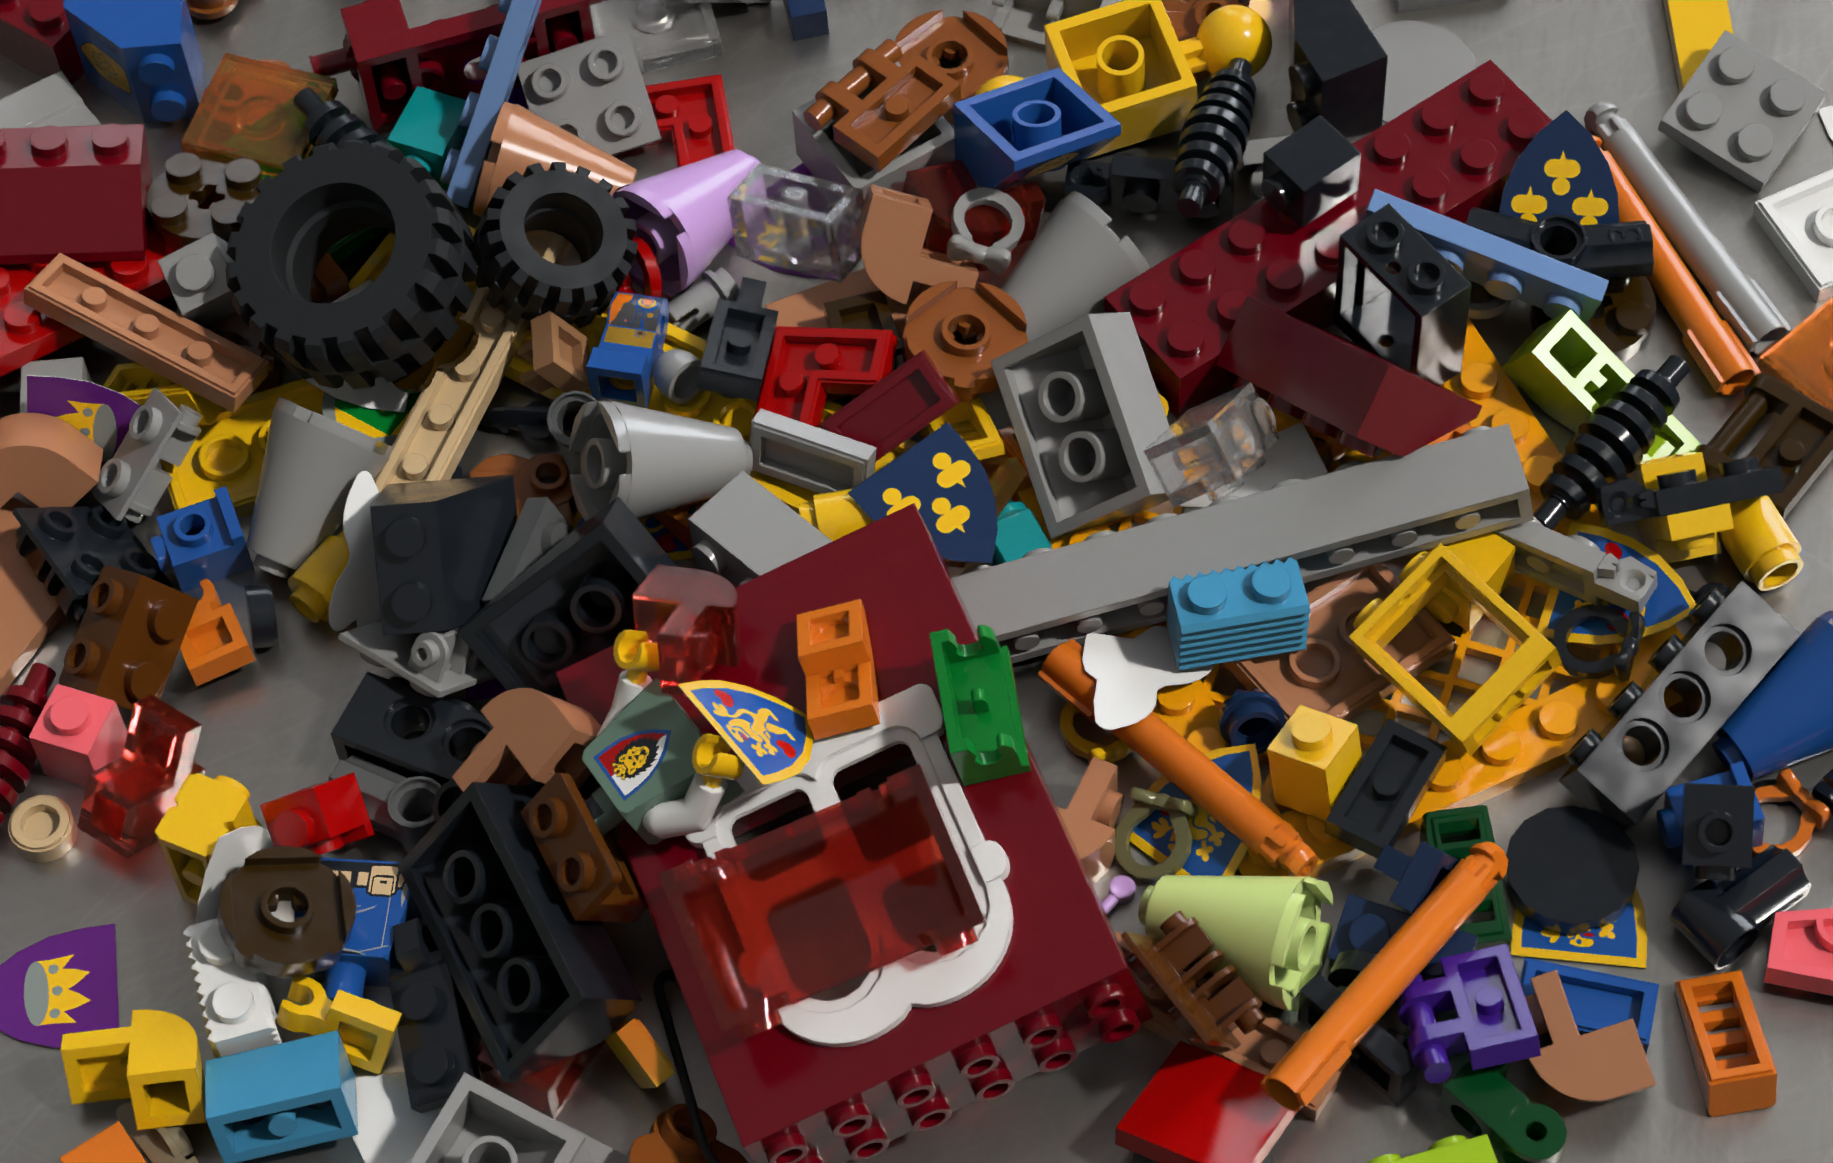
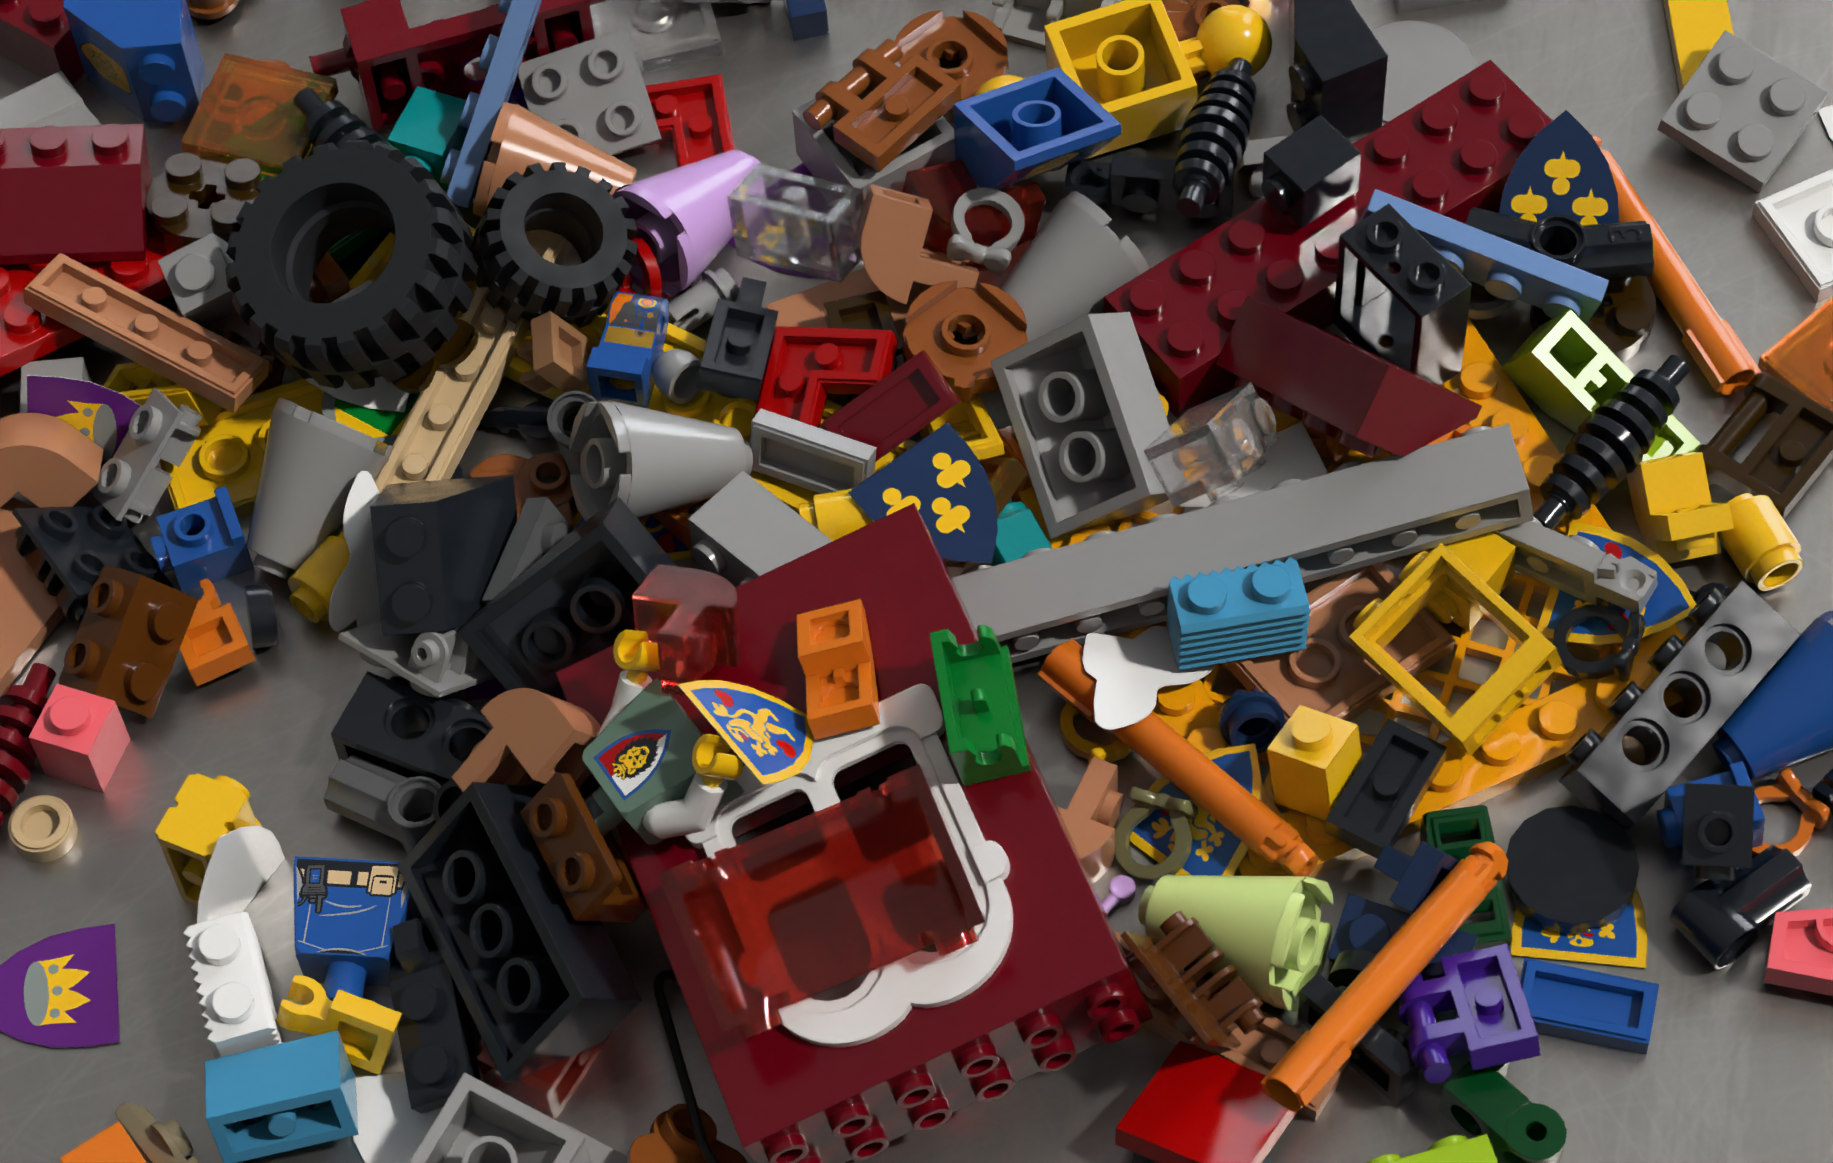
(135, 791): clear red brick -> none
(149, 1062): yellow brick -> none
(278, 946): dark brown plate -> none
(319, 816): red brick -> none
(640, 1054): yellow tile -> none
(1589, 1065): nougat brick -> none
(1682, 492): black hinge -> none
(1733, 294): light grey piece -> none
(1734, 1082): orange slope -> none

